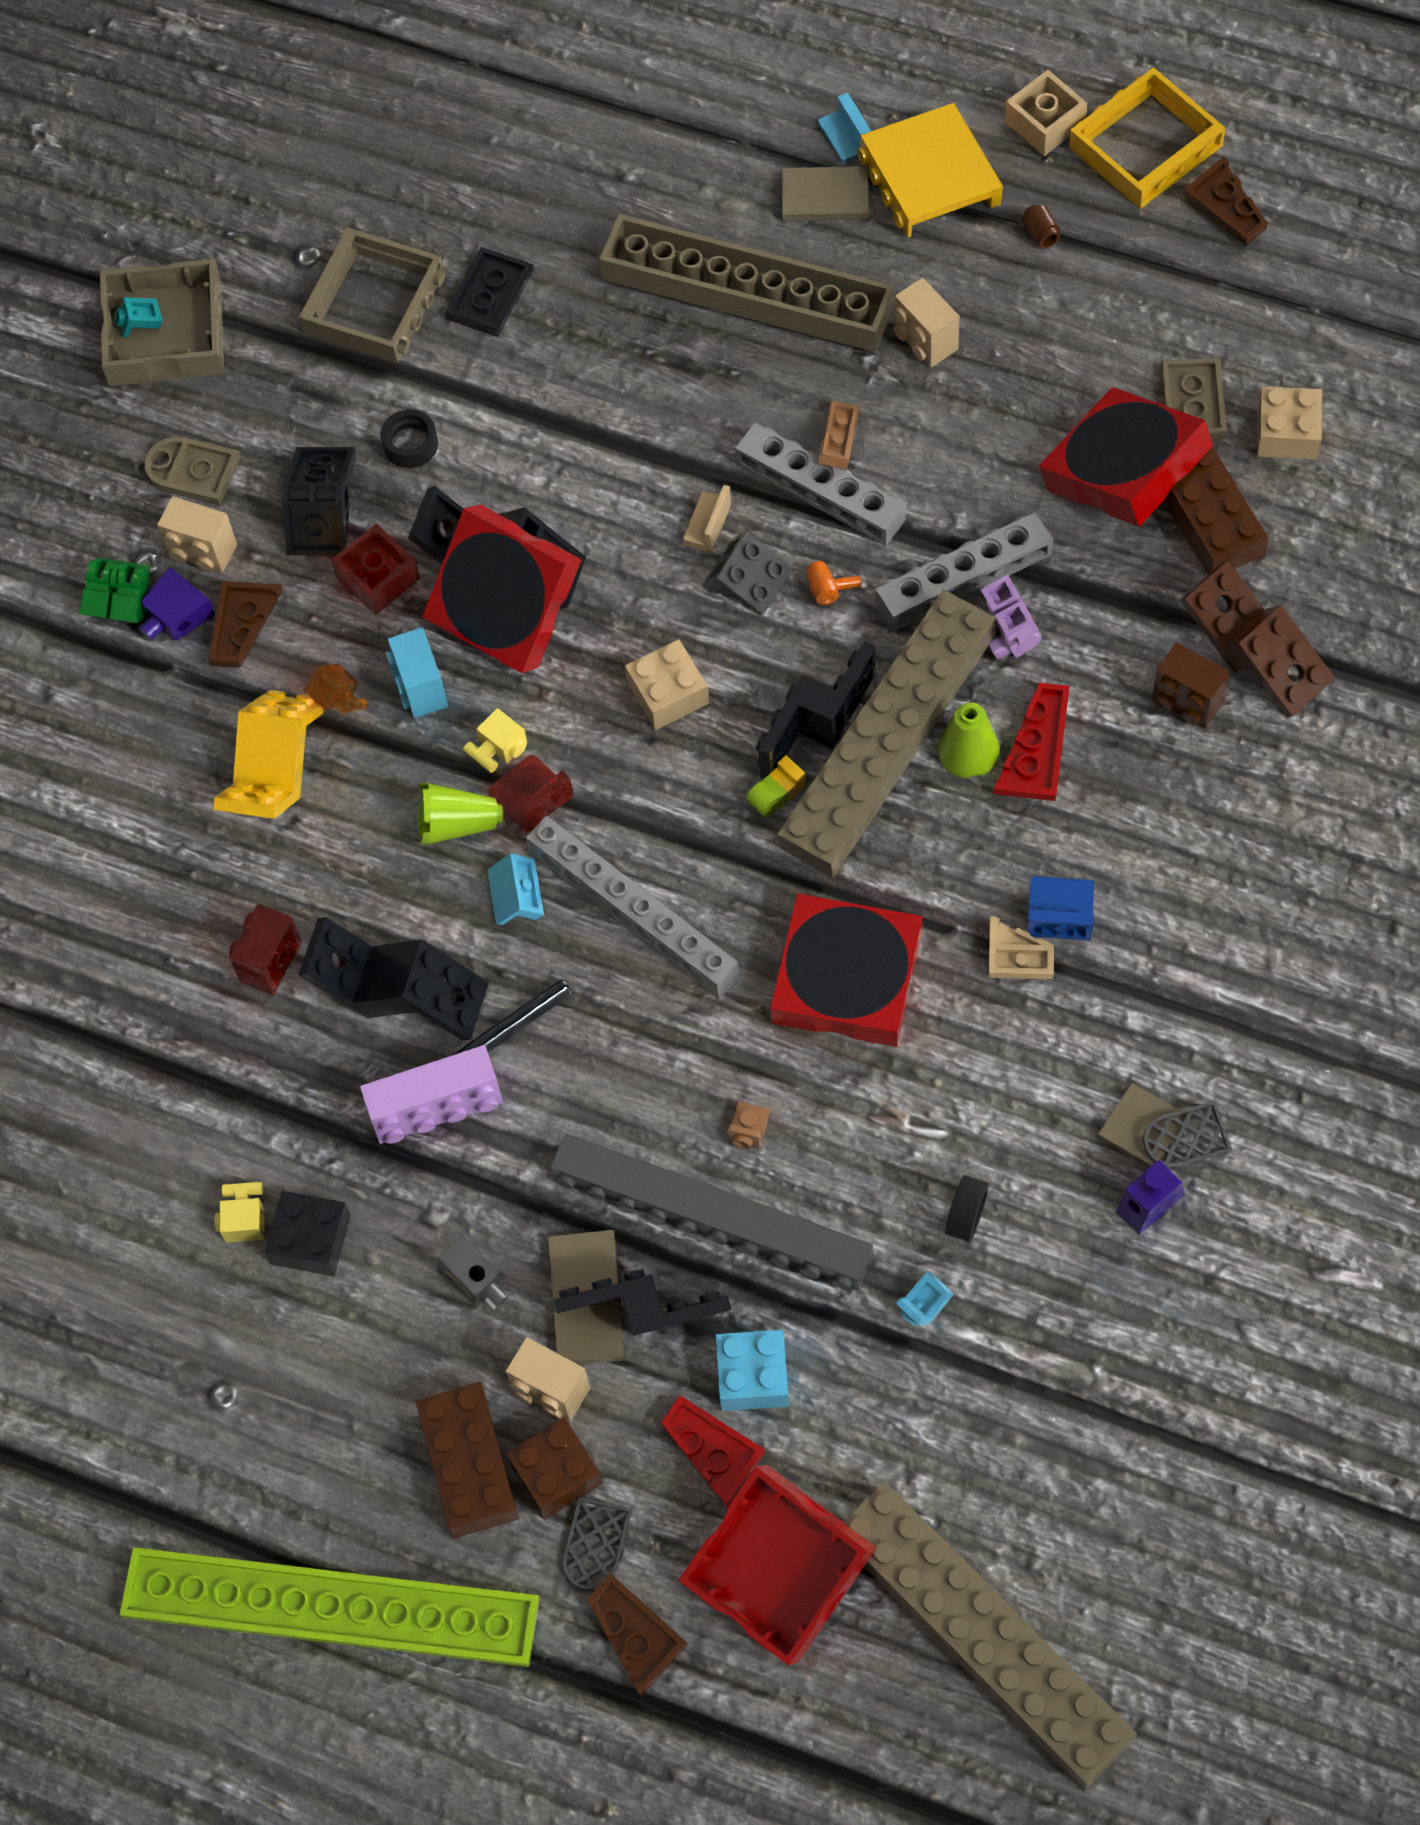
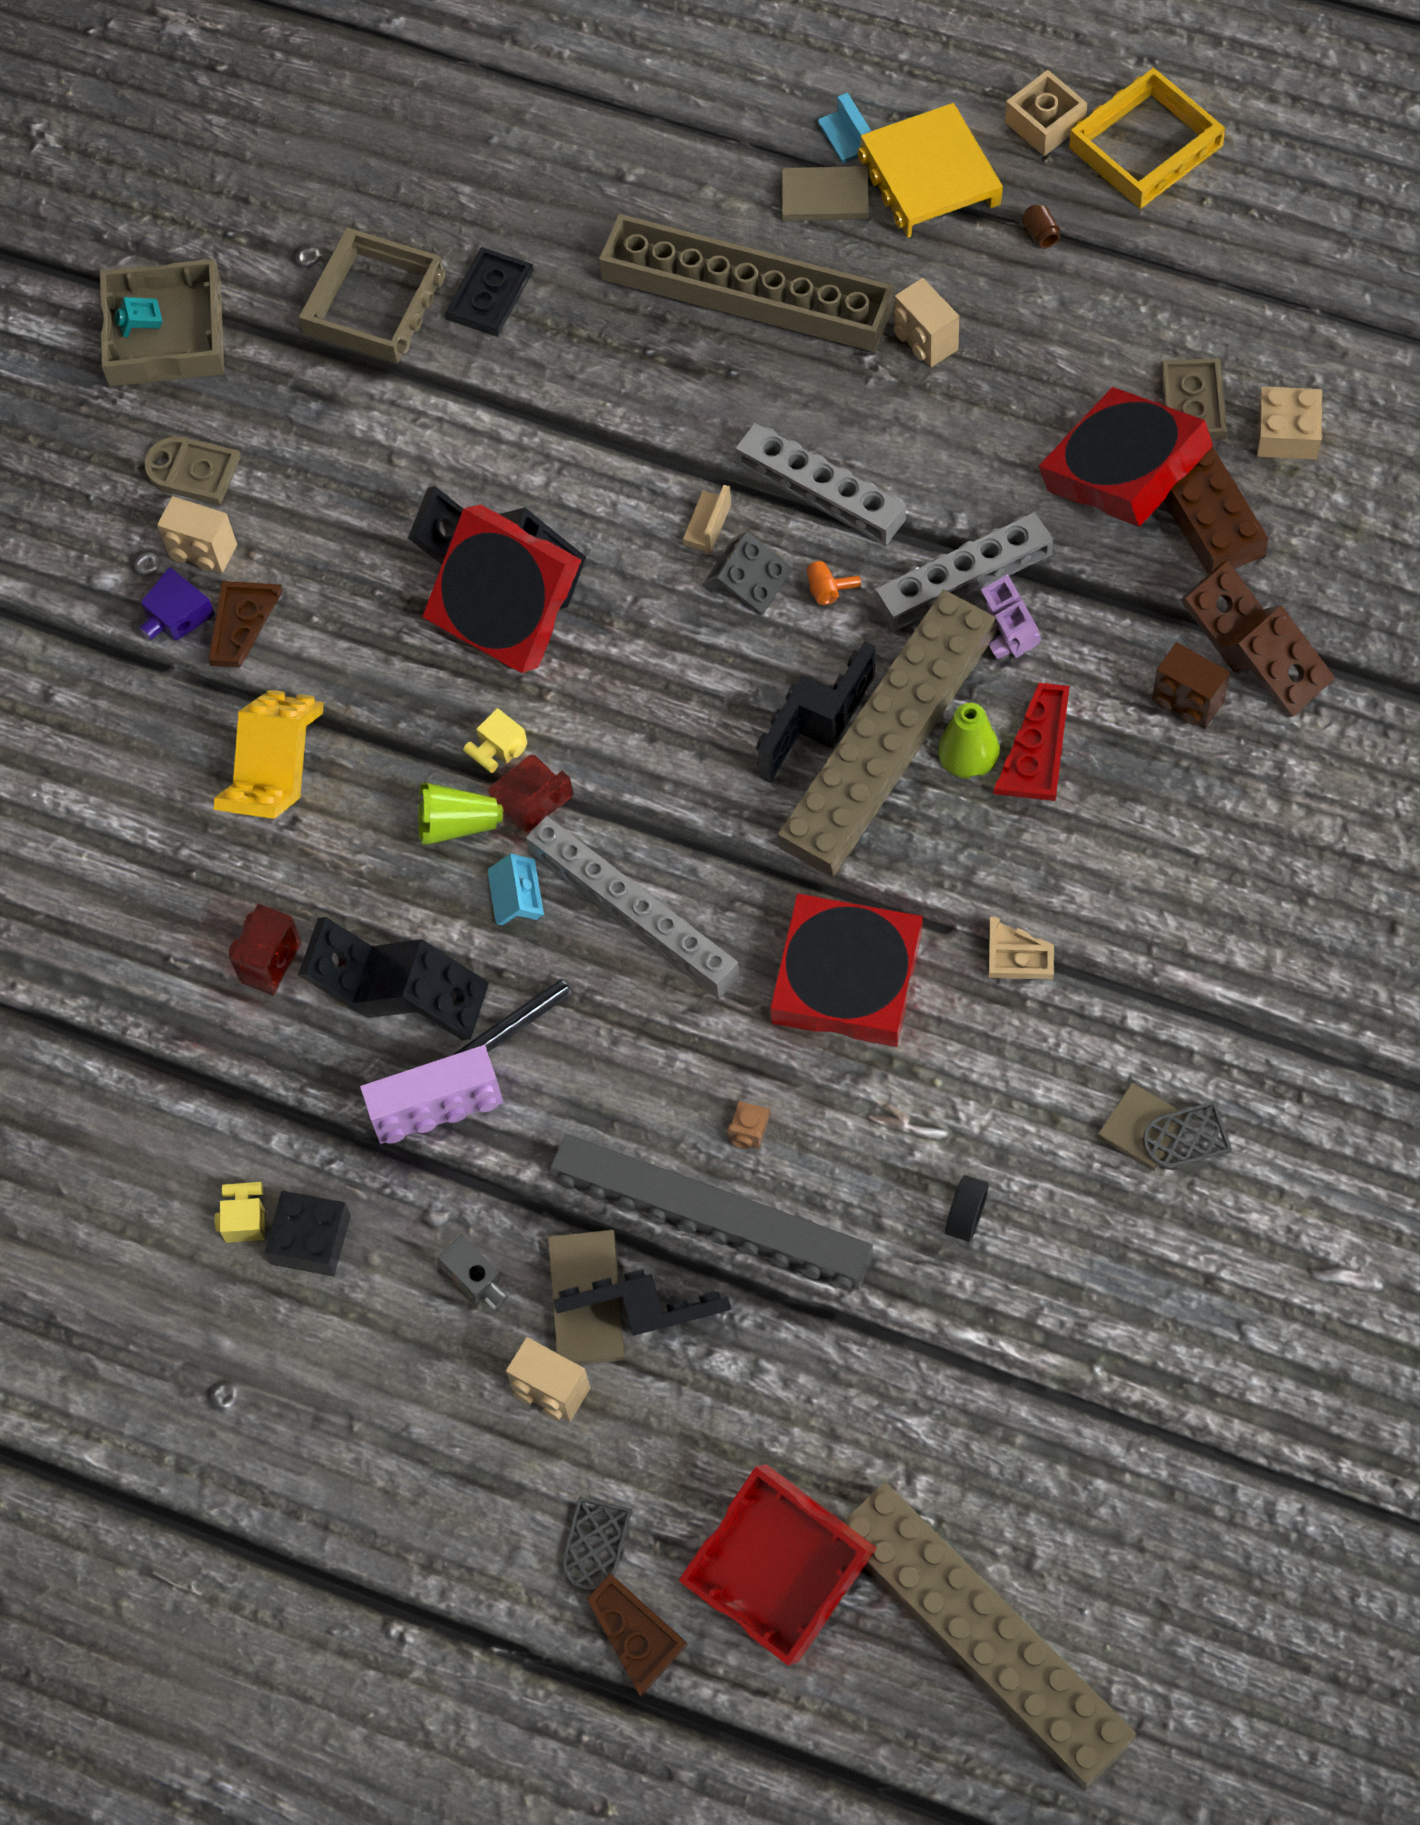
(115, 590): green hips -> none
(317, 500): black bracket -> none
(330, 1606): lime plate -> none
(333, 688): clear orange brick -> none
(375, 569): clear red brick -> none
(404, 420): black tyre -> none
(416, 673): medium azure brick -> none
(467, 1460): reddish brown brick -> none
(554, 1468): reddish brown brick -> none
(667, 684): tan brick -> none
(713, 1448): red wing -> none
(752, 1370): medium azure brick -> none
(777, 788): leg -> none
(838, 435): medium nougat tile -> none
(924, 1300): medium azure bracket -> none
(1061, 908): blue bracket -> none
(1153, 1193): dark purple torso -> none
(1223, 200): reddish brown wing -> none

